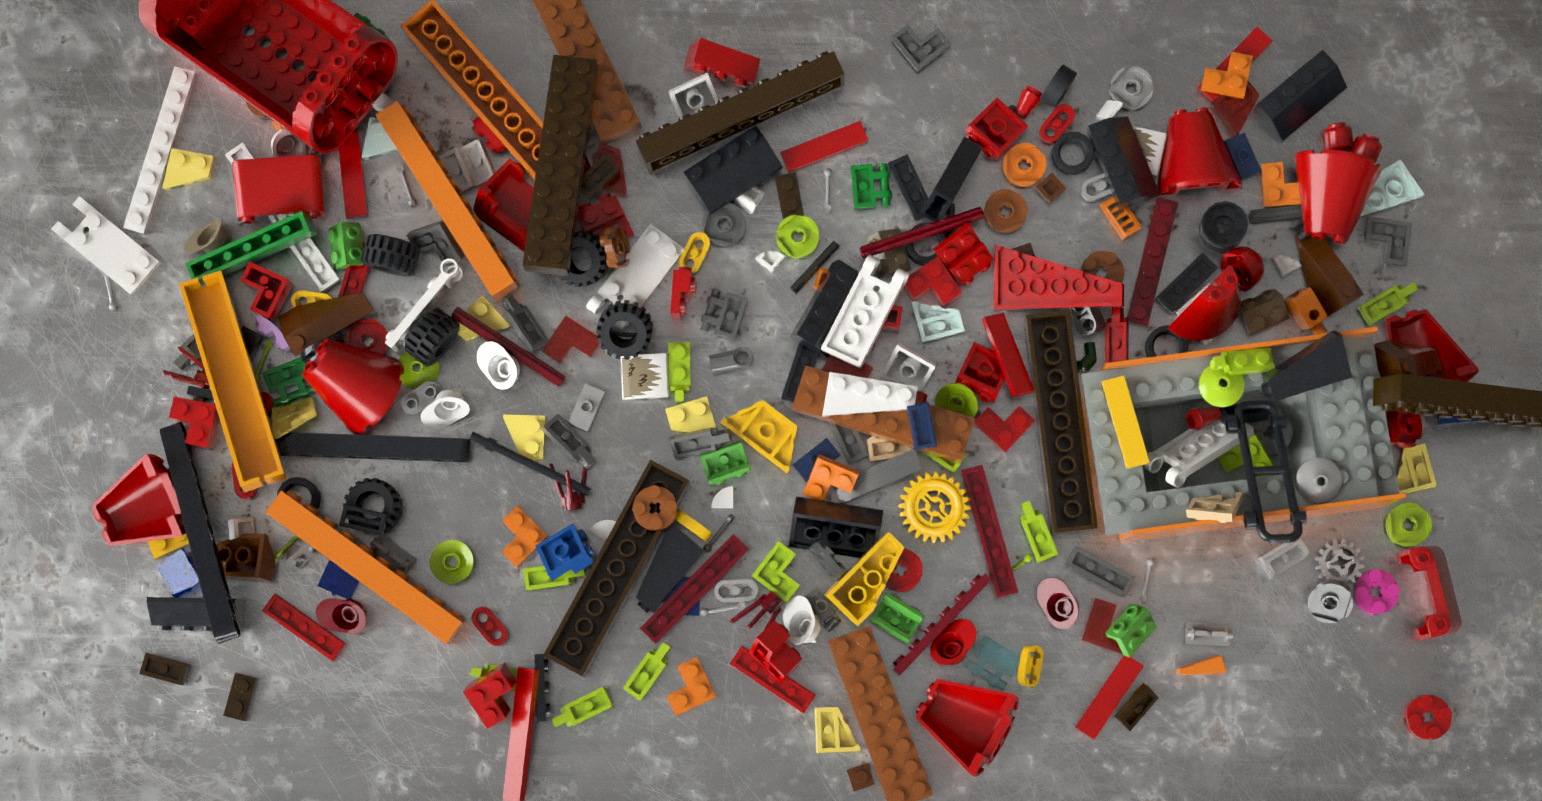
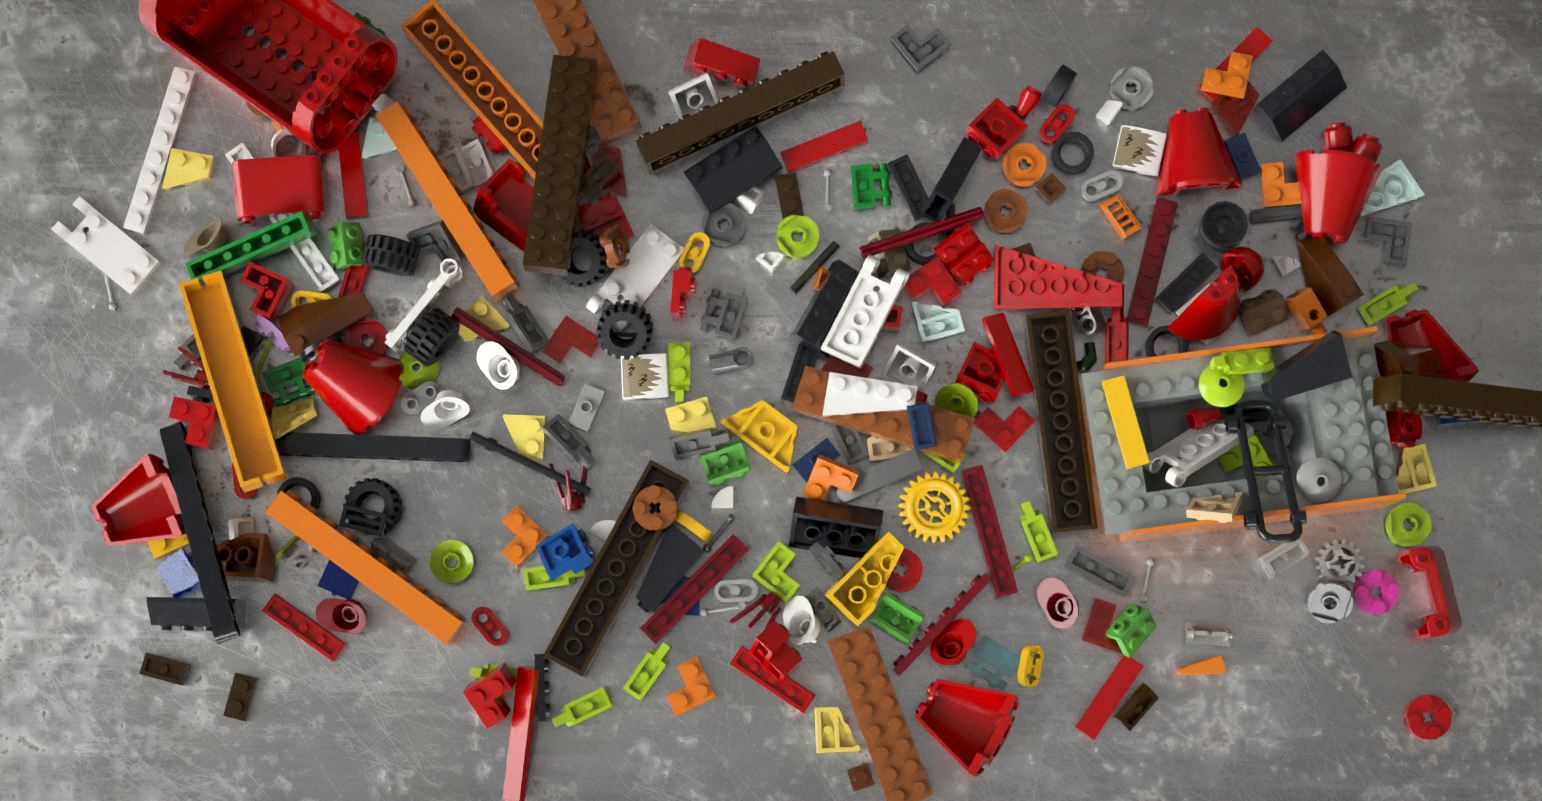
(1122, 161): black slope -> none

